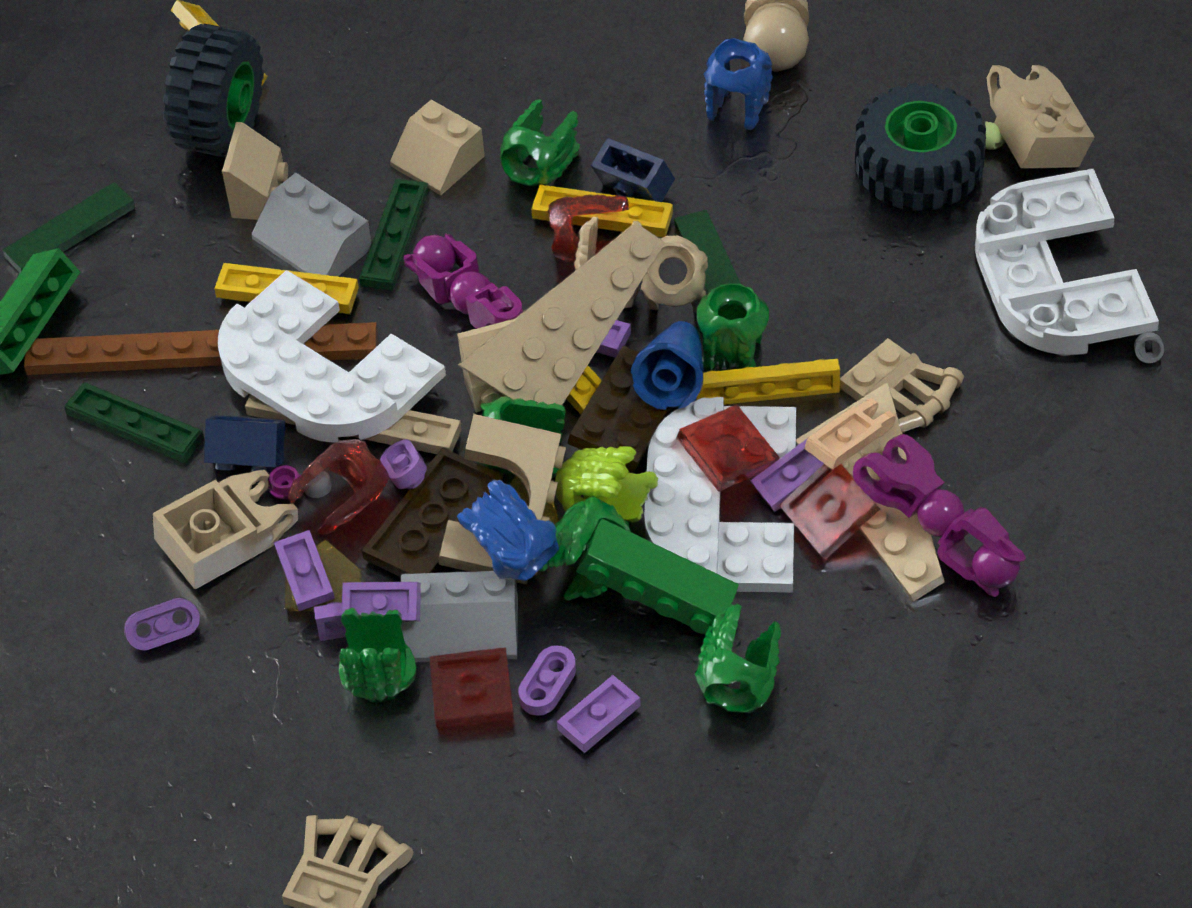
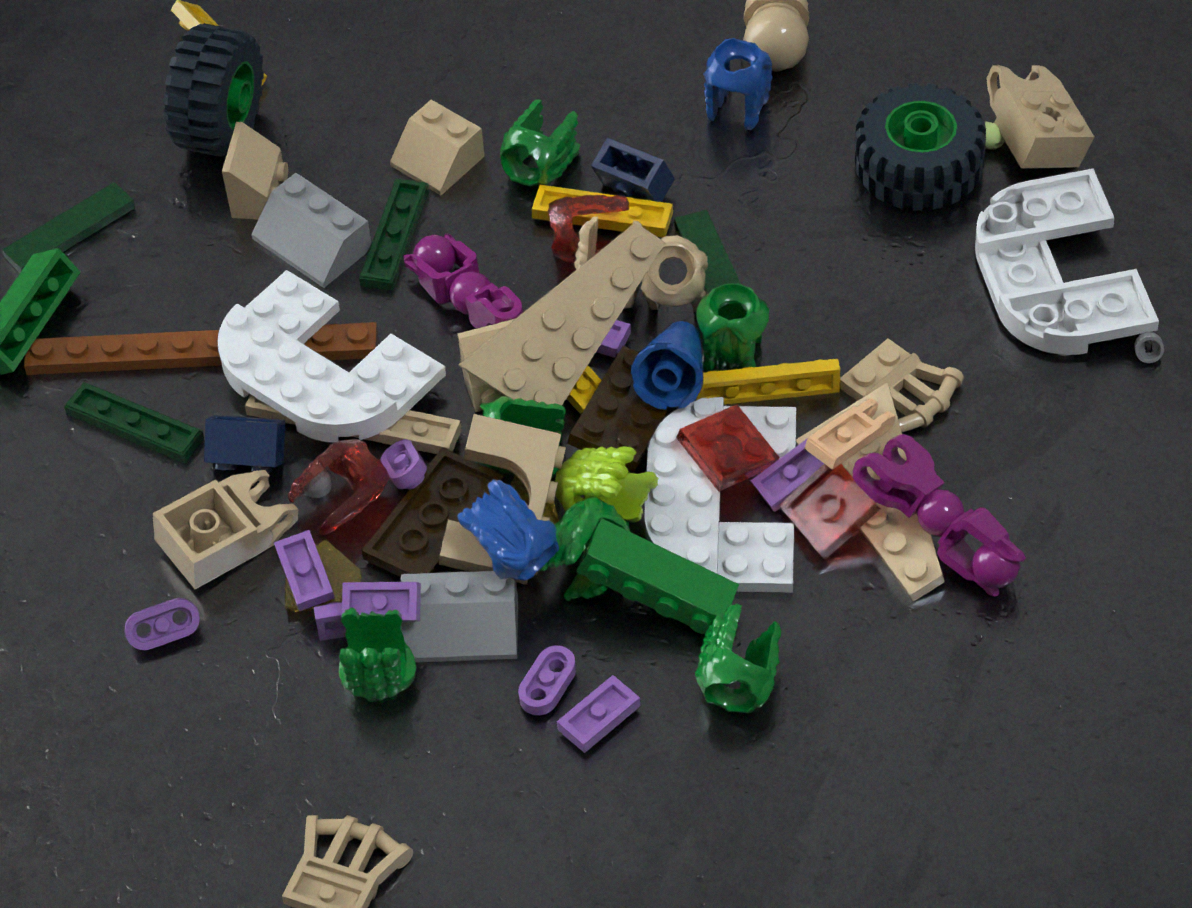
(247, 282): yellow plate -> none
(281, 481): magenta plate -> none
(471, 688): clear red plate -> none

